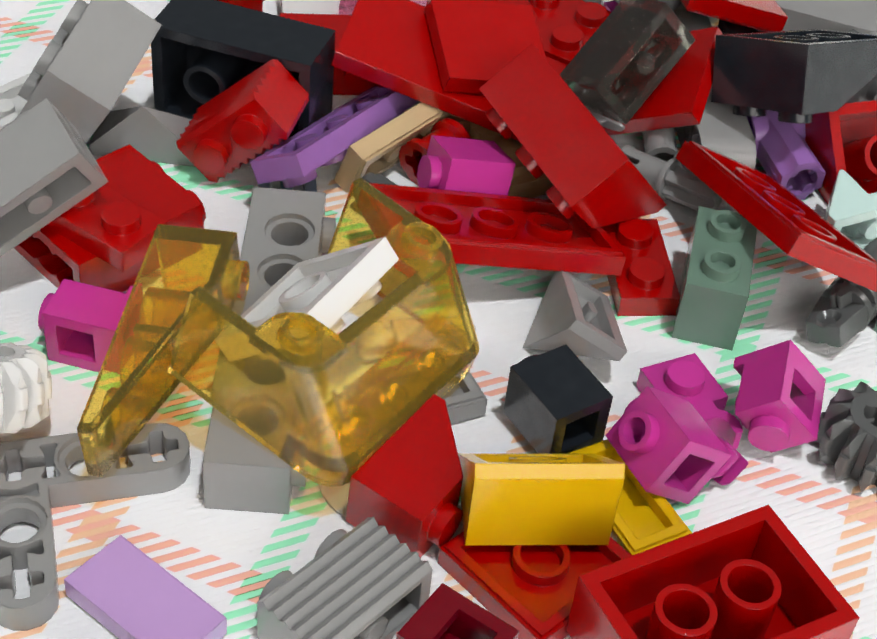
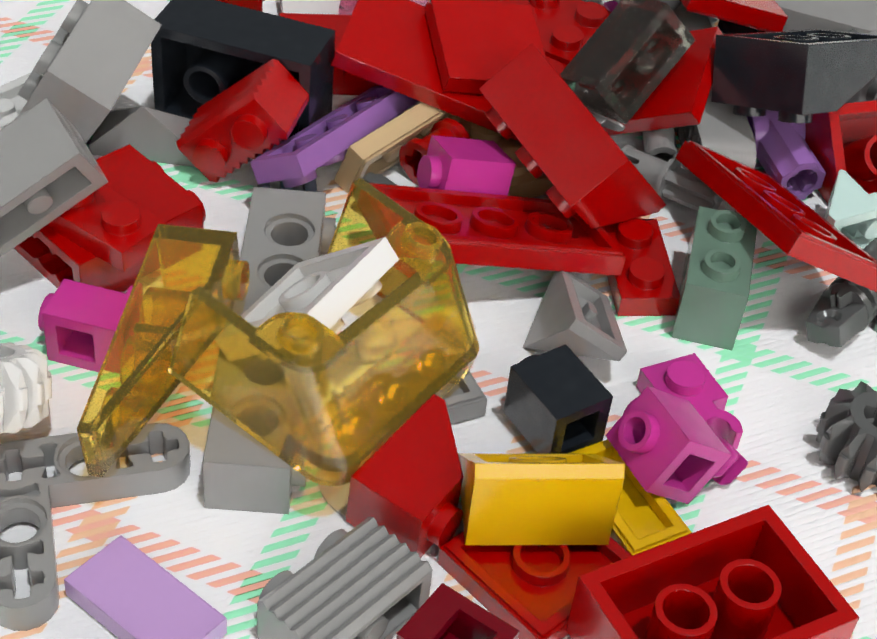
(779, 397): dark pink brick -> none

